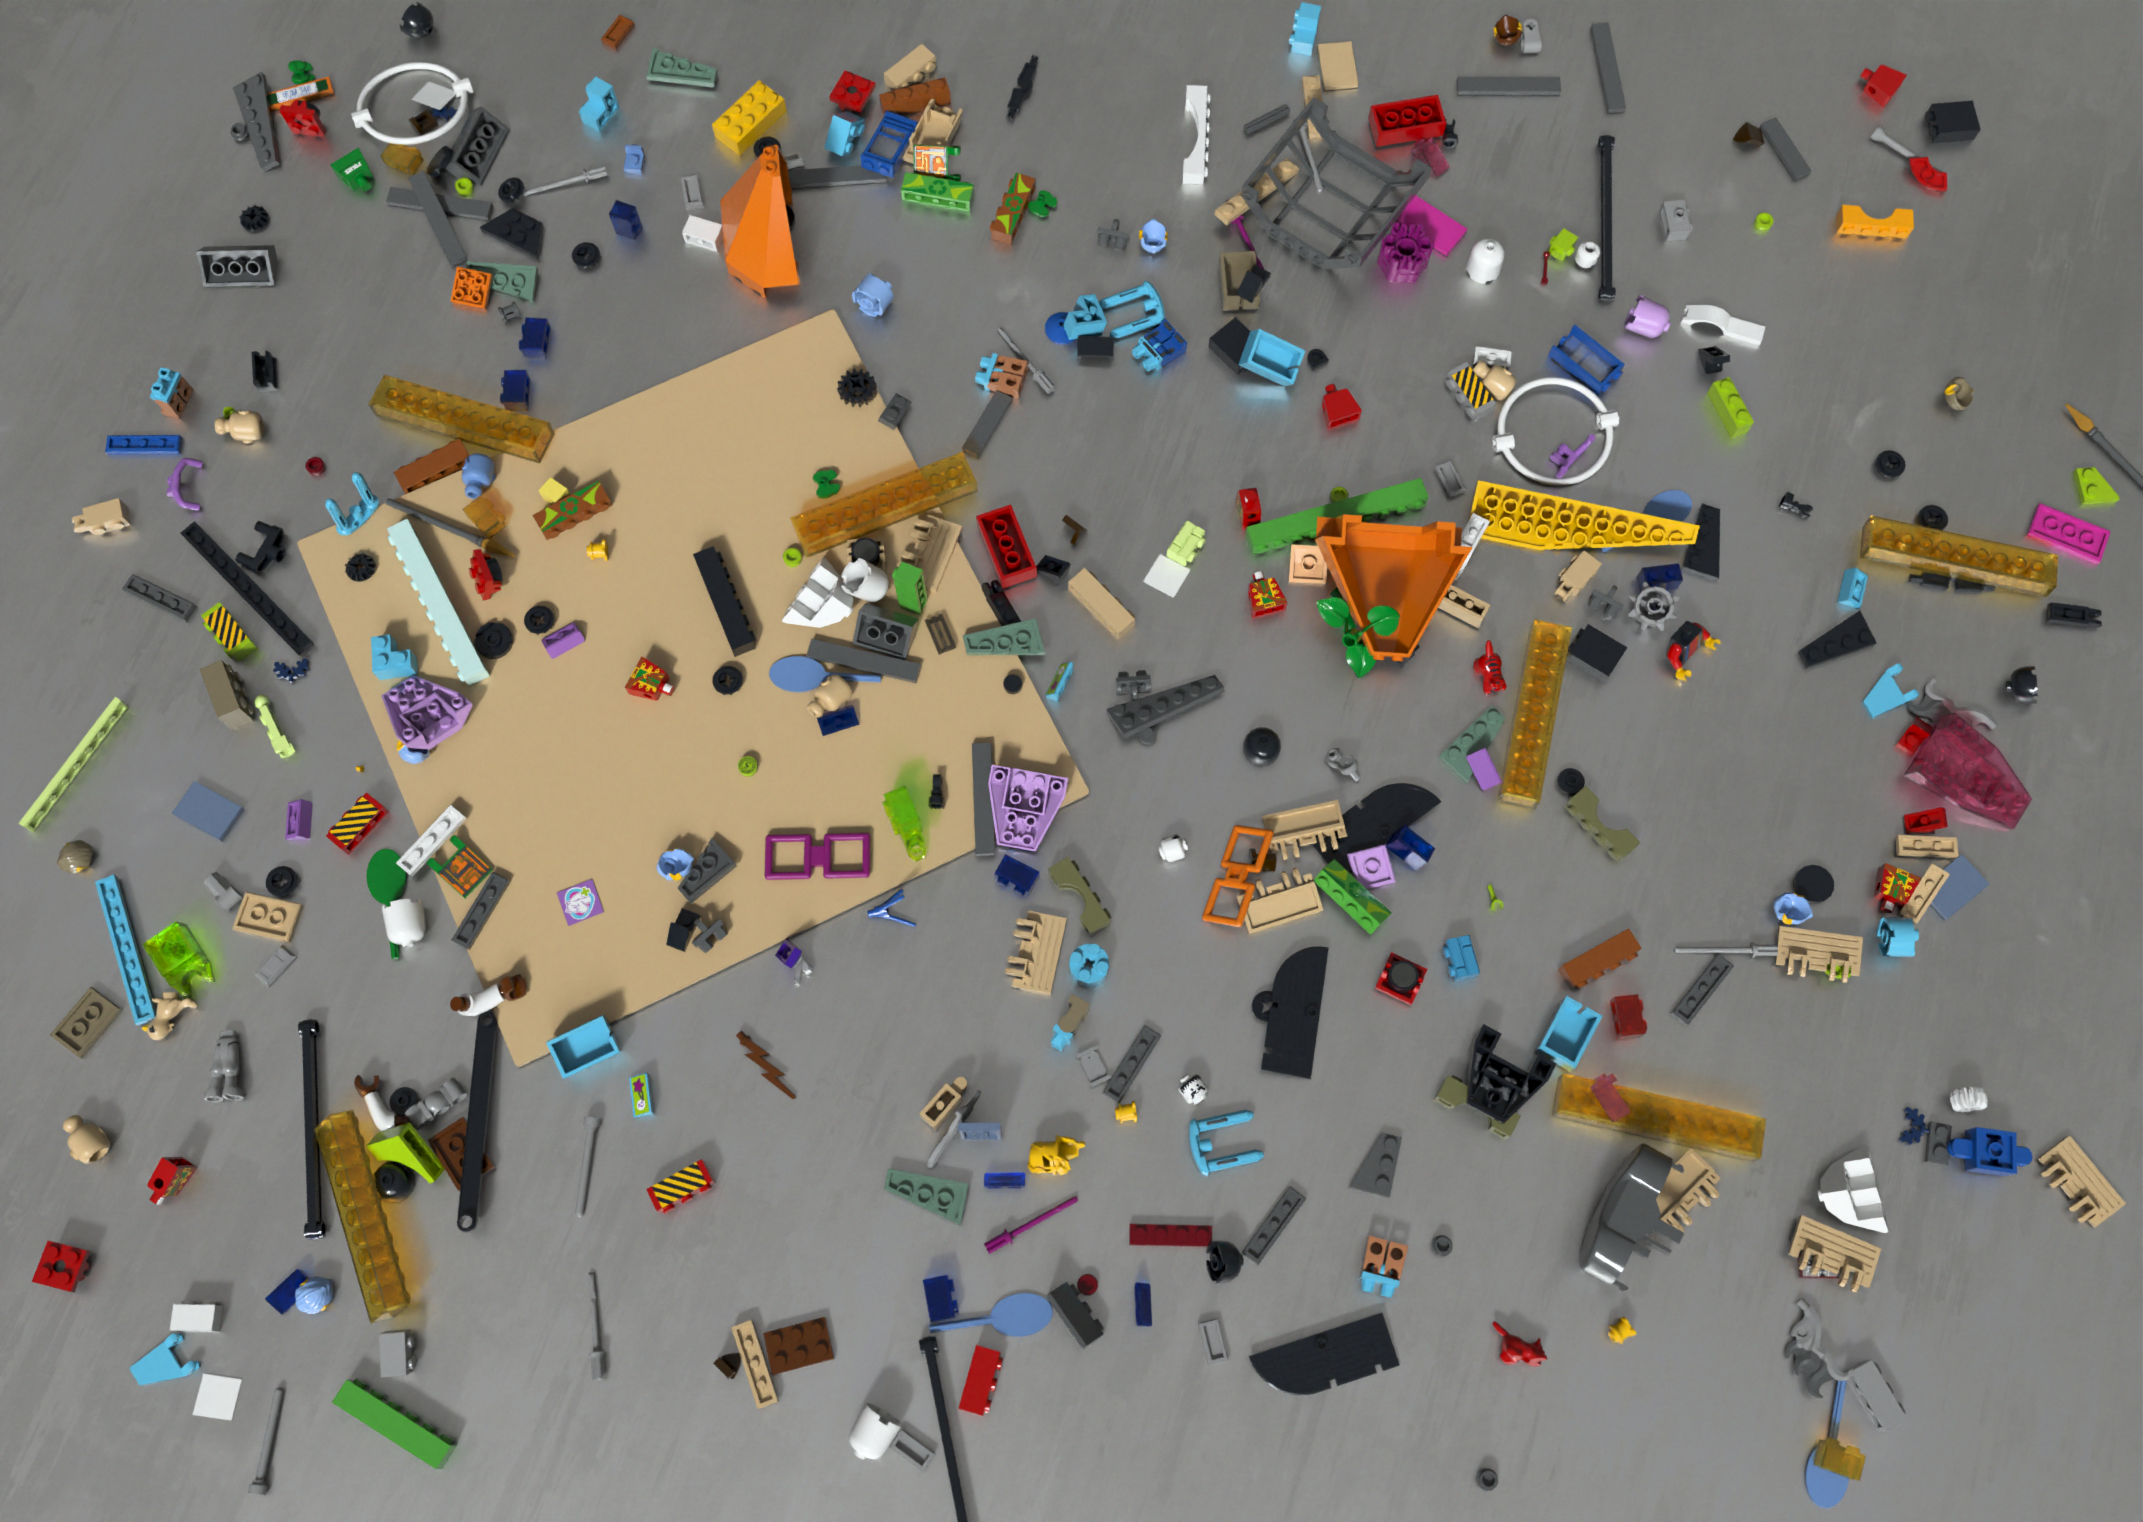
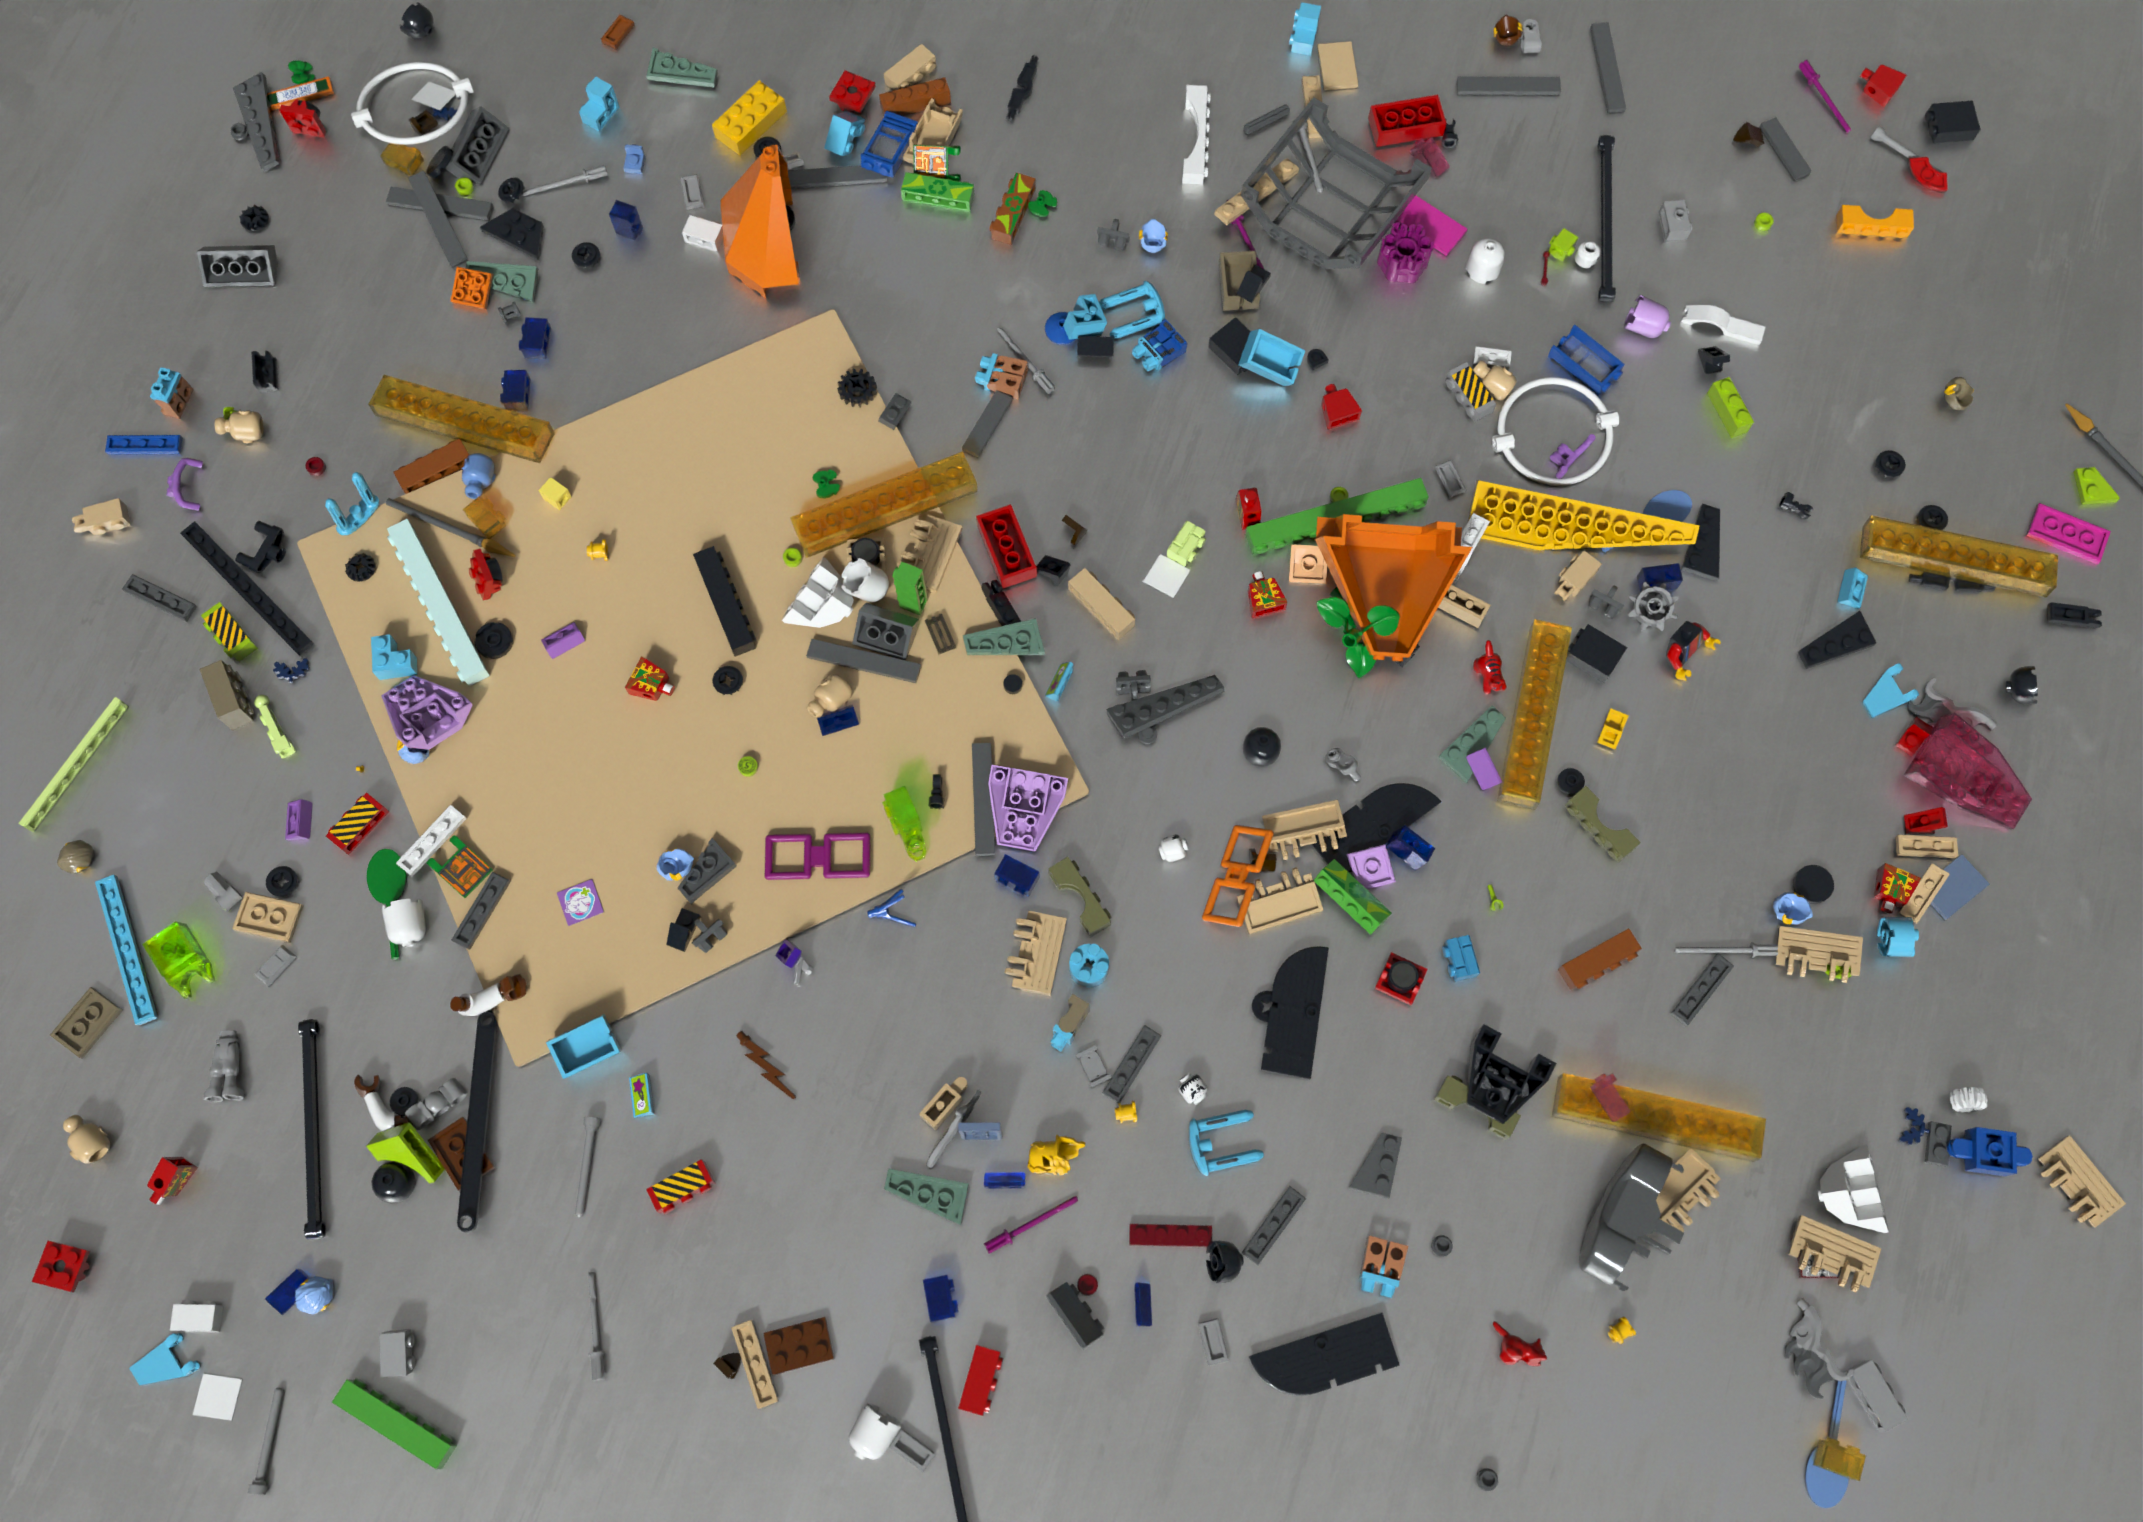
(167, 1008): tan animal -> none
(207, 811): sand blue tile -> none
(353, 170): green torso -> none
(362, 1216): clear yellow brick -> none
(539, 612): black gear -> none
(572, 510): dark orange brick -> none
(806, 674): medium blue piece -> none
(873, 295): light blue brick -> none
(1012, 1316): medium blue piece -> none
(1568, 1034): medium azure piece -> none
(1612, 729): none -> yellow slope
(1628, 1016): clear red brick -> none
(1812, 78): none -> magenta piece

